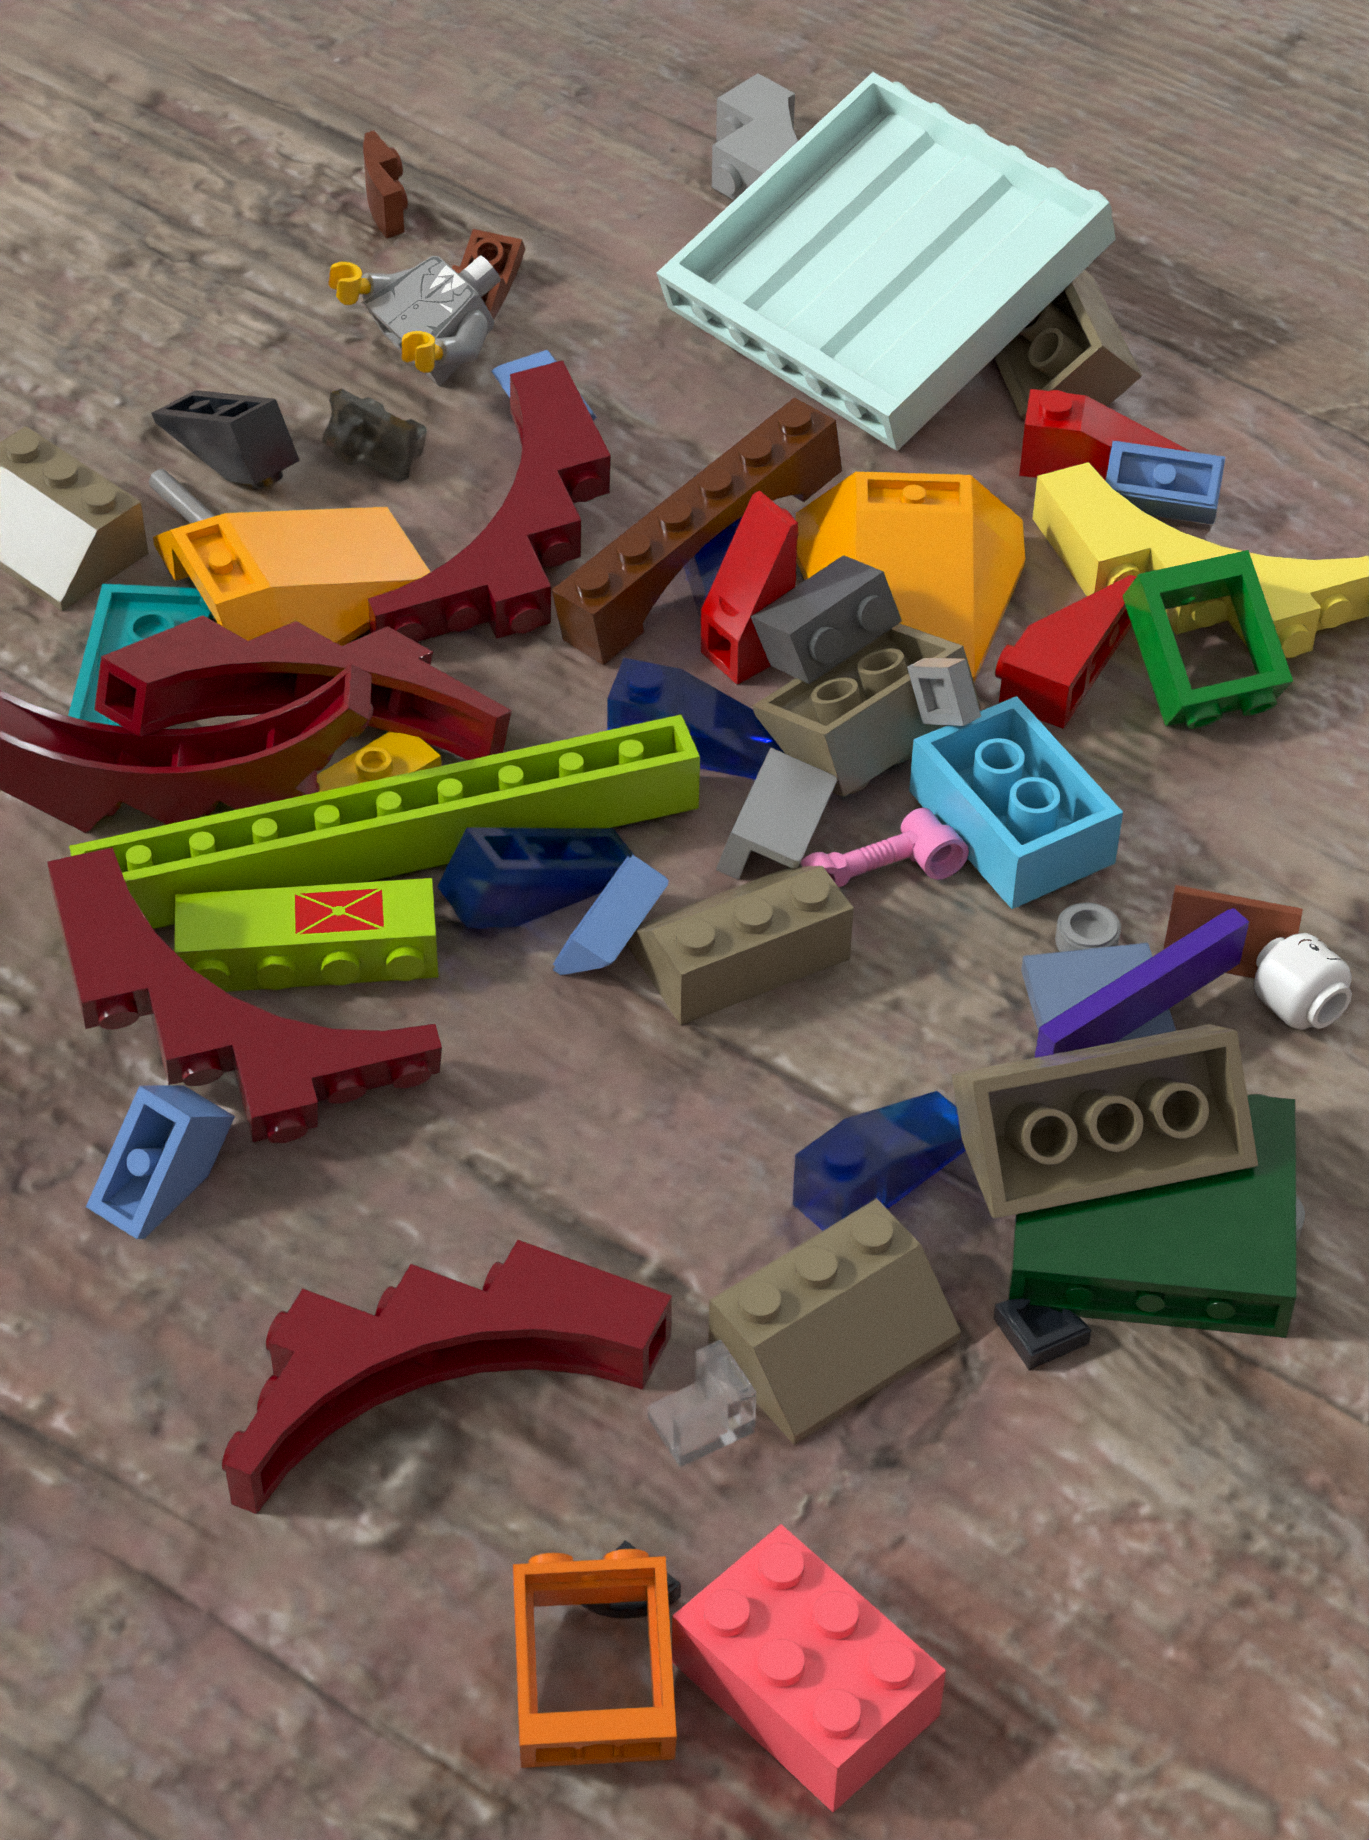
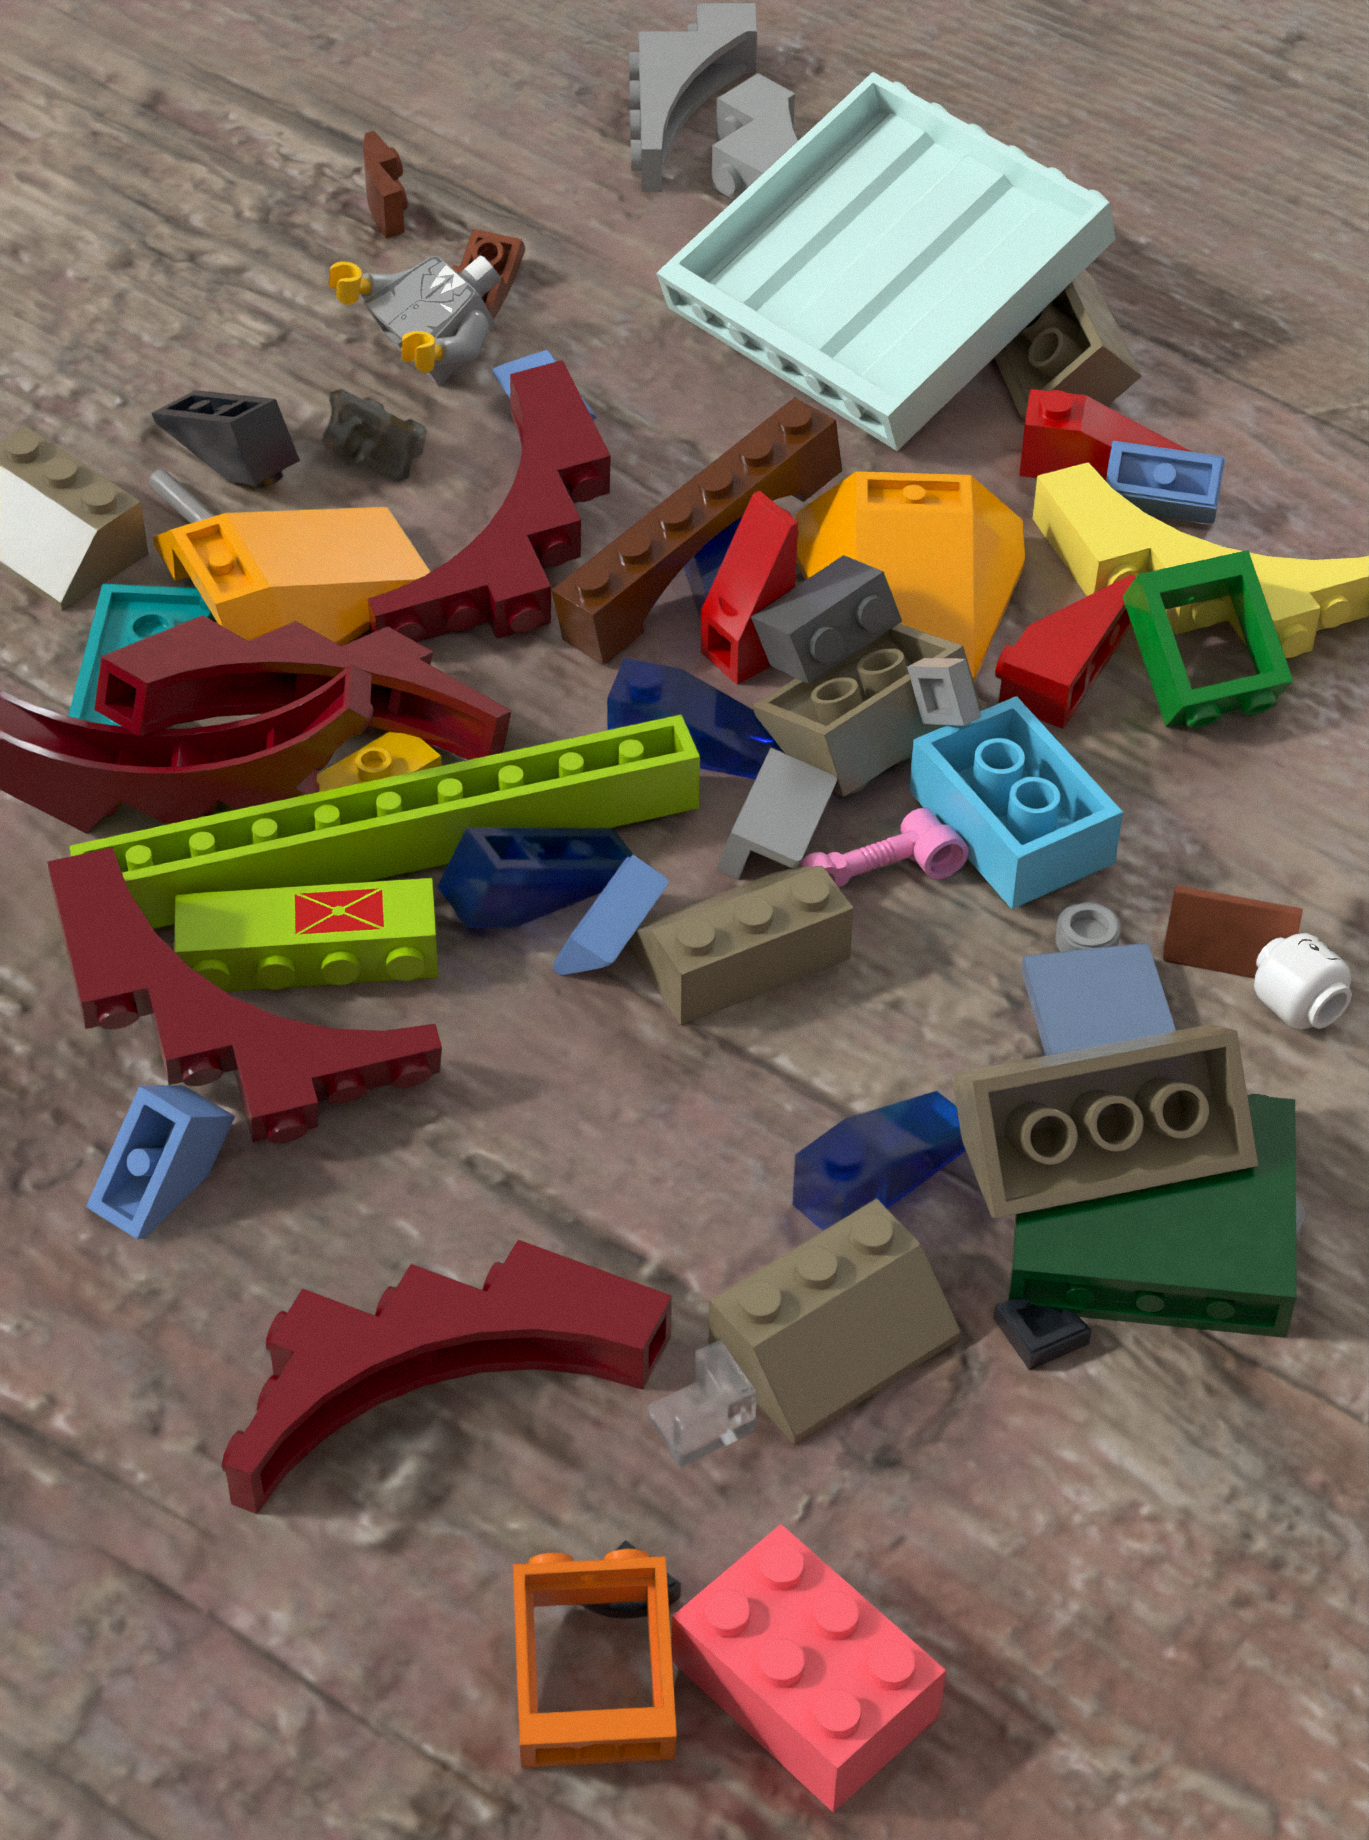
(679, 74): none -> light grey arch
(1148, 988): dark purple tile -> none

